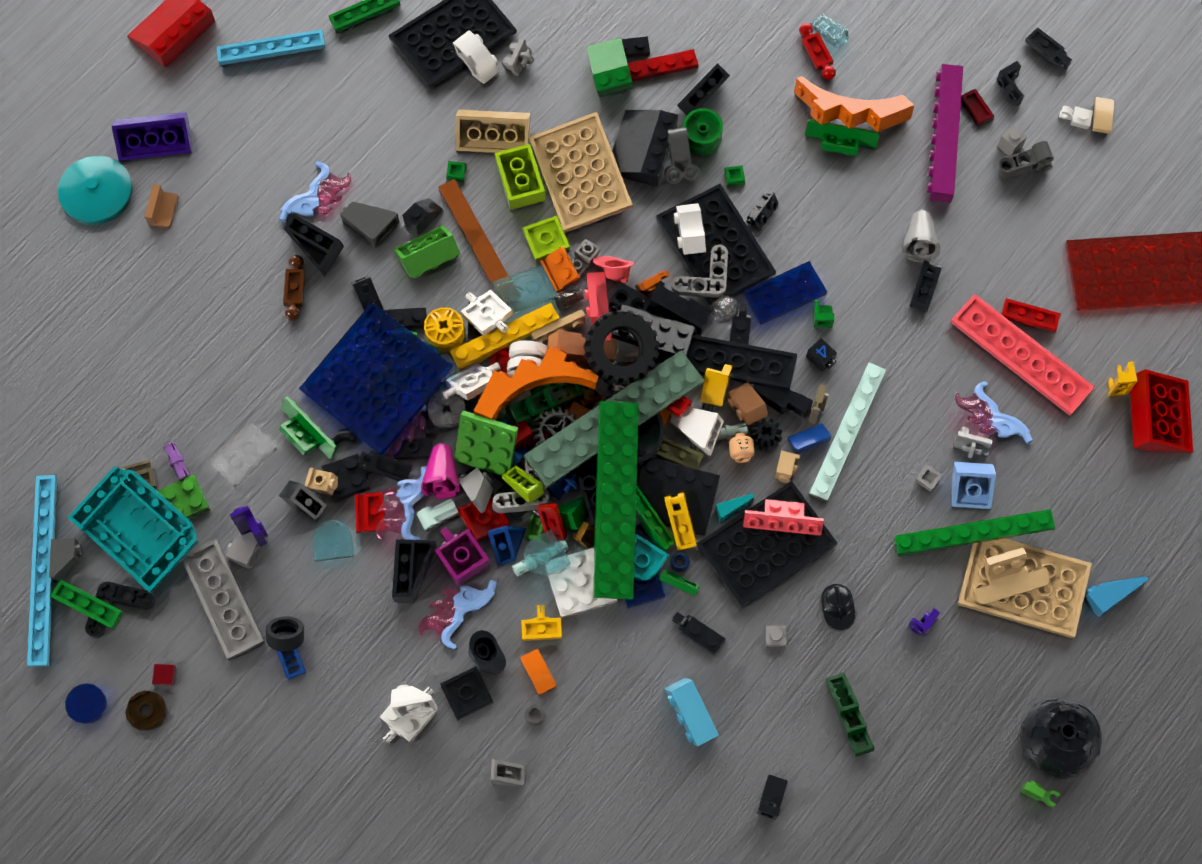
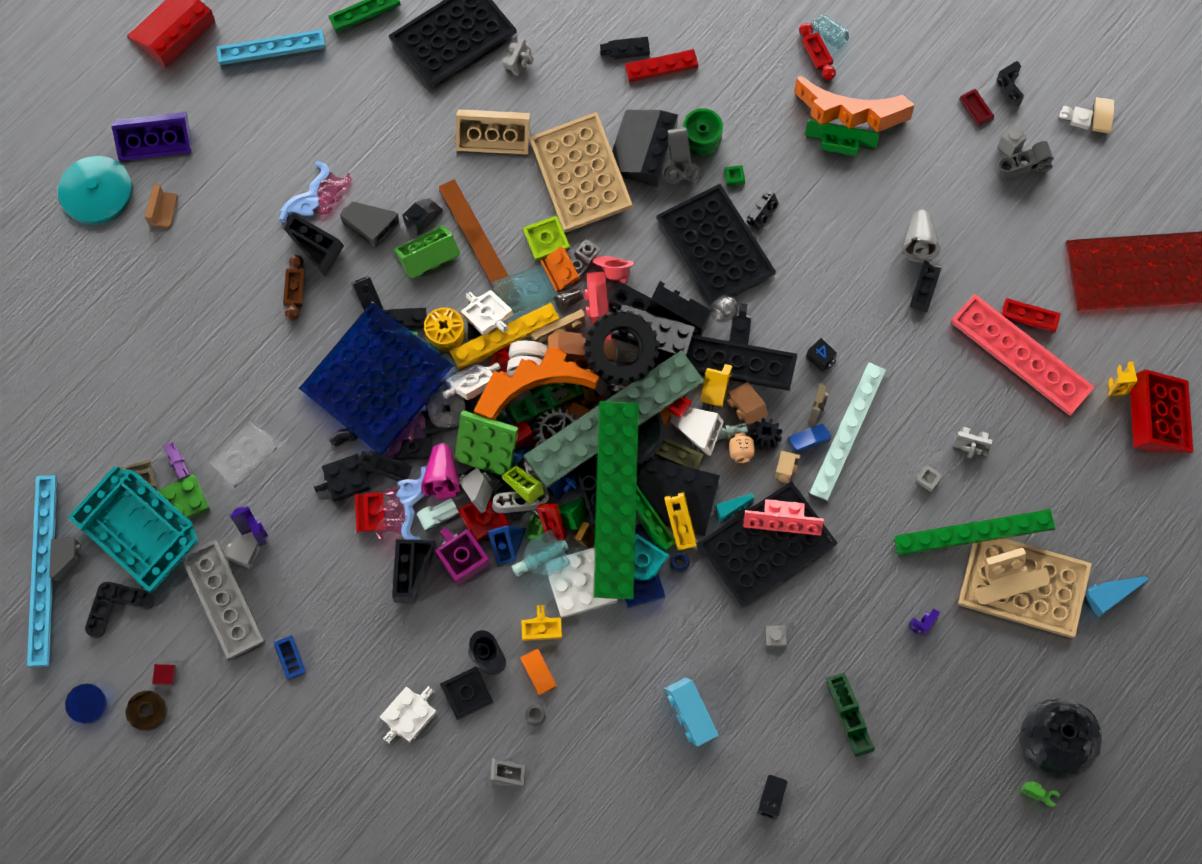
(87, 604): green plate -> none
(284, 624): black tyre -> none
(302, 500): black slope -> none
(303, 432): green bracket -> none
(321, 481): tan brick -> none
(332, 541): clear light blue tile -> none
(411, 701): white slope -> none
(451, 610): piece -> none
(456, 171): green tile -> none
(476, 56): white brick -> none
(520, 176): lime brick -> none
(609, 67): slope -> none
(652, 282): orange plate -> none
(679, 582): green tile -> none
(690, 229): white brick -> none
(699, 633): black hinge -> none
(703, 89): black brick -> none
(713, 280): light grey beam -> none
(783, 399): black slope -> none
(784, 292): clear blue plate -> none
(822, 315): green panel -> none
(838, 606): black piece -> none
(946, 133): magenta brick -> none
(973, 485): light blue slope -> none
(986, 413): piece -> none
(1048, 48): black hinge -> none

